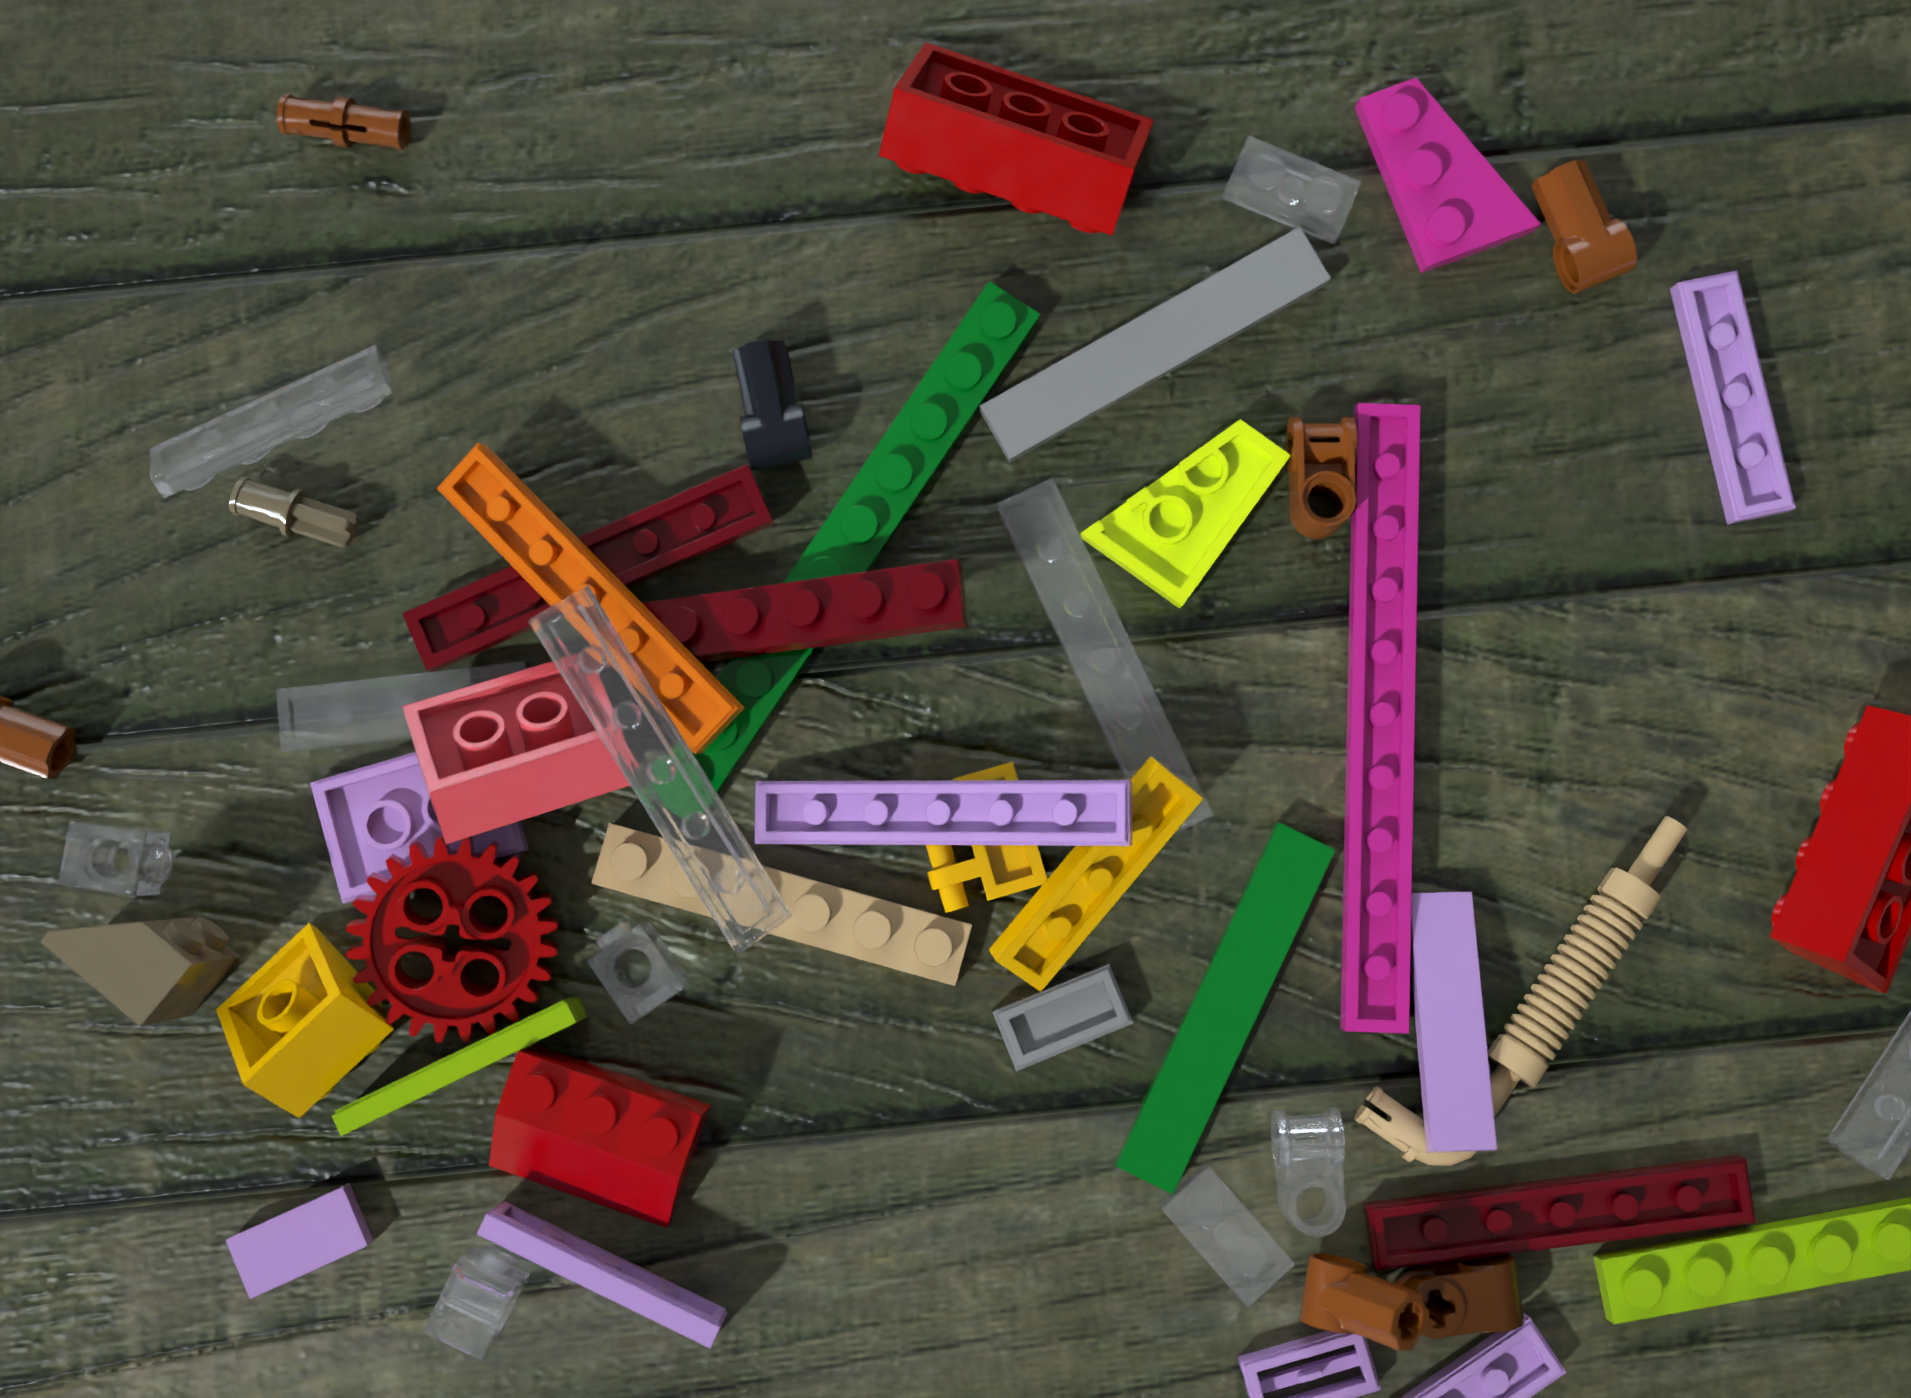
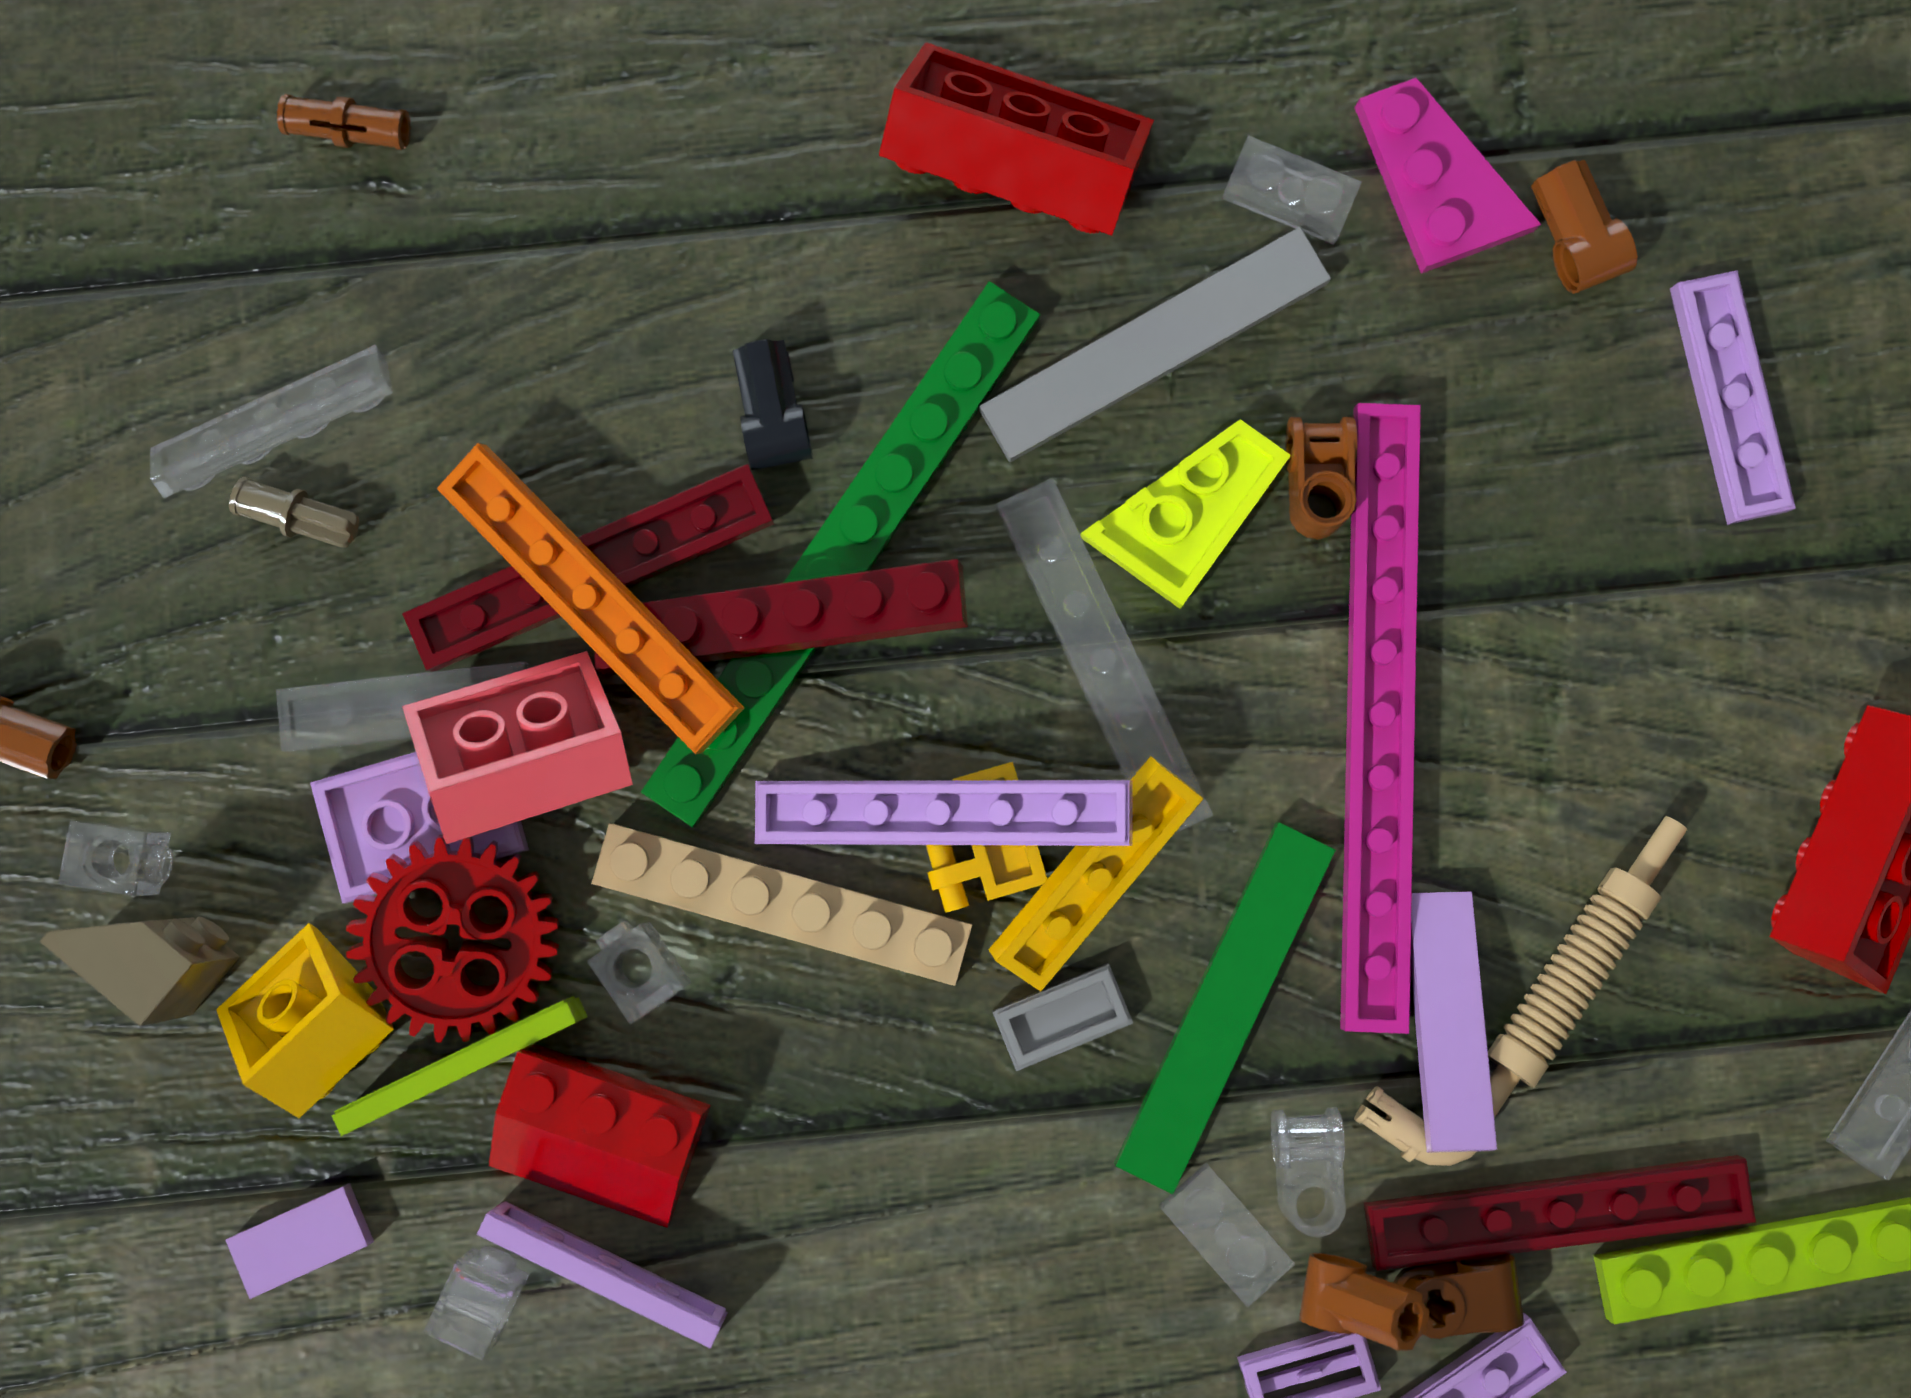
(660, 768): clear tile -> none

